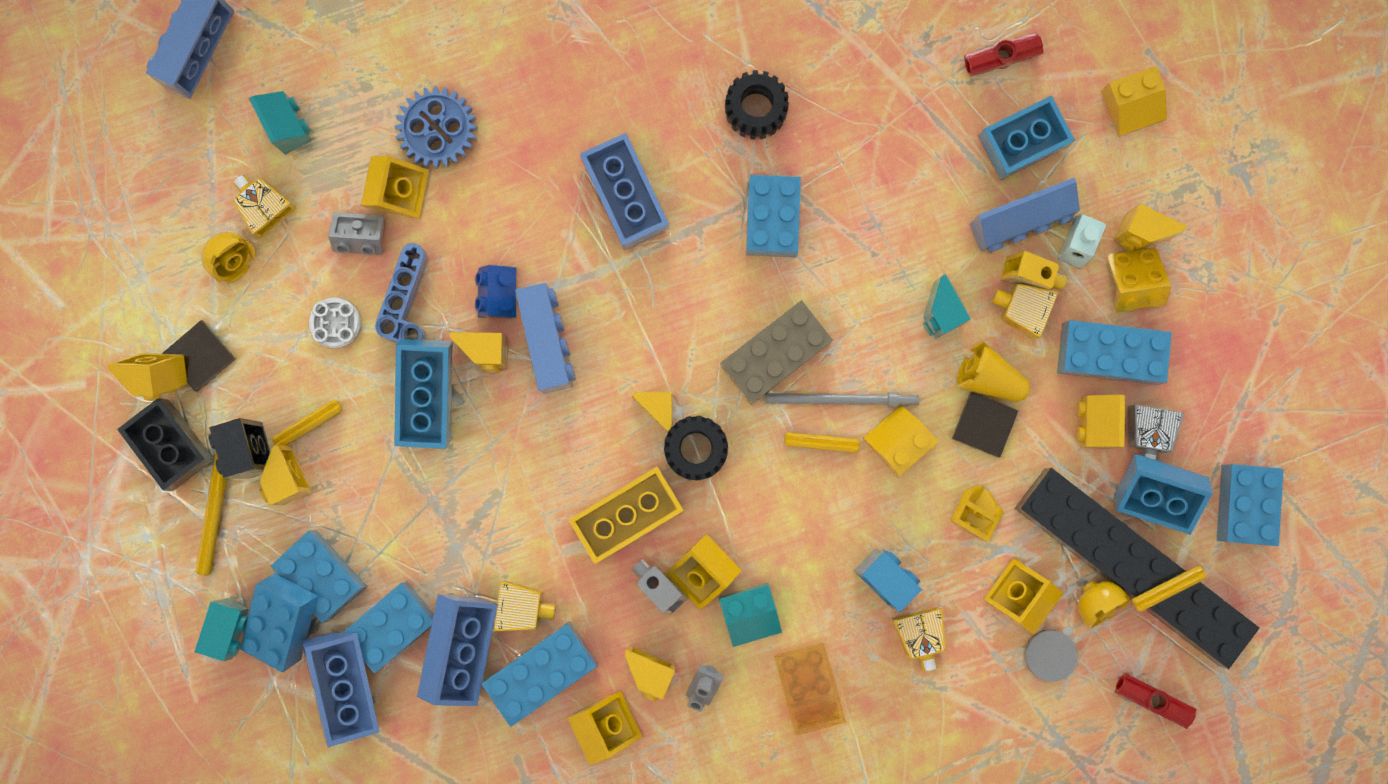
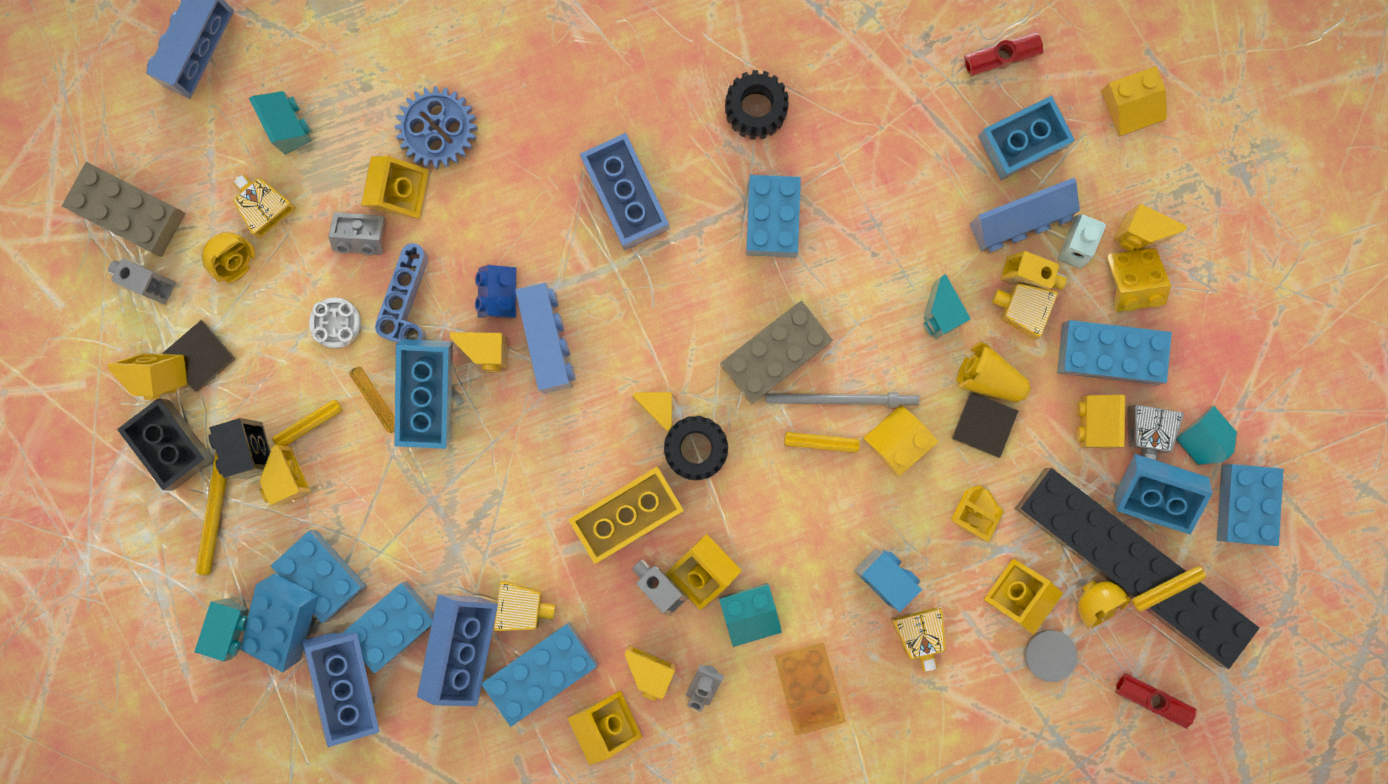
(123, 209): none -> dark tan brick
(138, 278): none -> light grey torso
(373, 398): none -> clear yellow axle
(1209, 438): none -> teal slope

